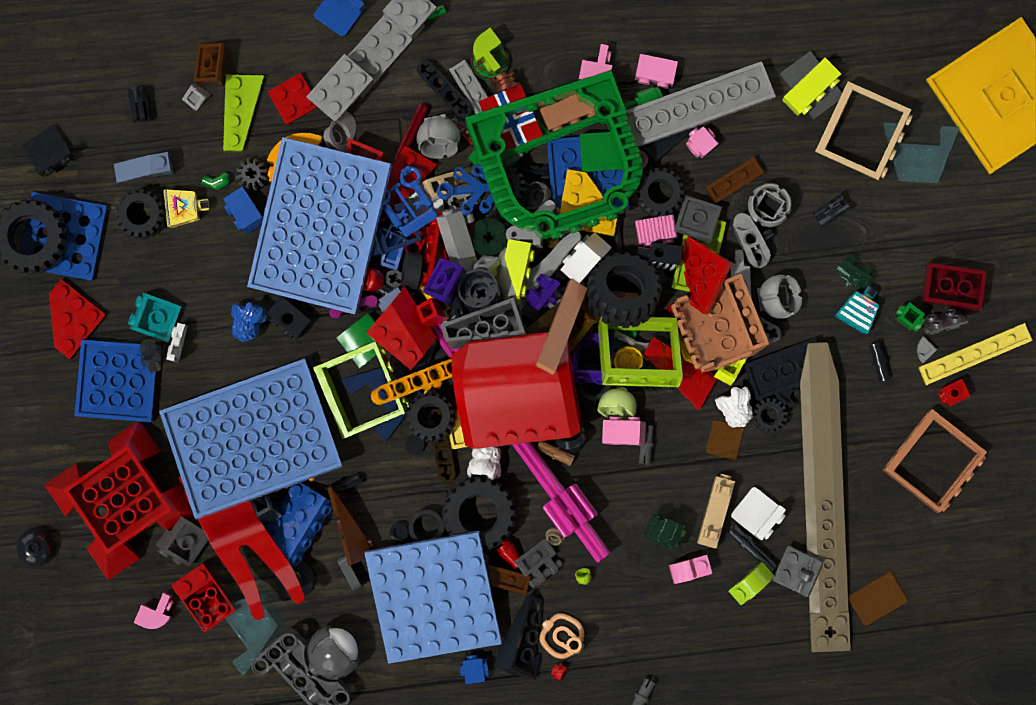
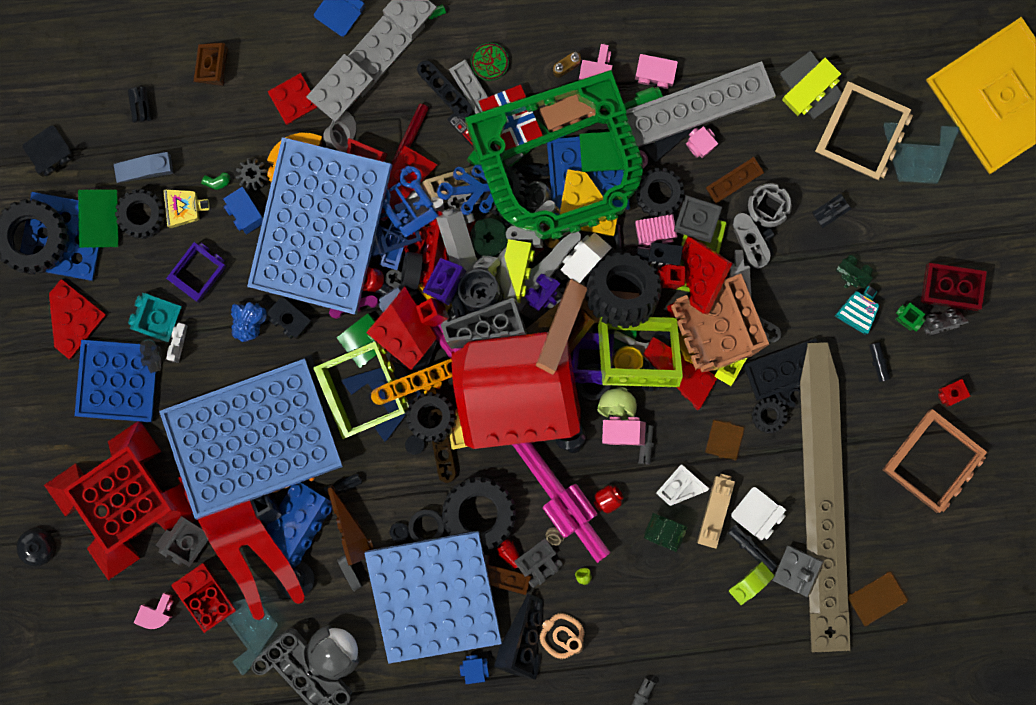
(97, 218): none -> green tile
(172, 277): none -> dark purple window
(196, 96): light grey slope -> none
(240, 105): lime wing -> none
(438, 137): light grey piece -> none
(484, 47): lime brick -> none
(485, 463): white hair -> none
(505, 81): copper wheel -> none
(555, 452): medium nougat axle -> none
(559, 672): red plate -> none
(566, 64): none -> pearl gold piece
(608, 499): none -> red head
(672, 276): none -> red brick
(681, 486): none -> white wing
(690, 569): bright pink brick -> none
(736, 407): white hair -> none
(780, 296): light grey piece -> none
(924, 349): light grey tile -> none
(975, 354): light yellow tile -> none

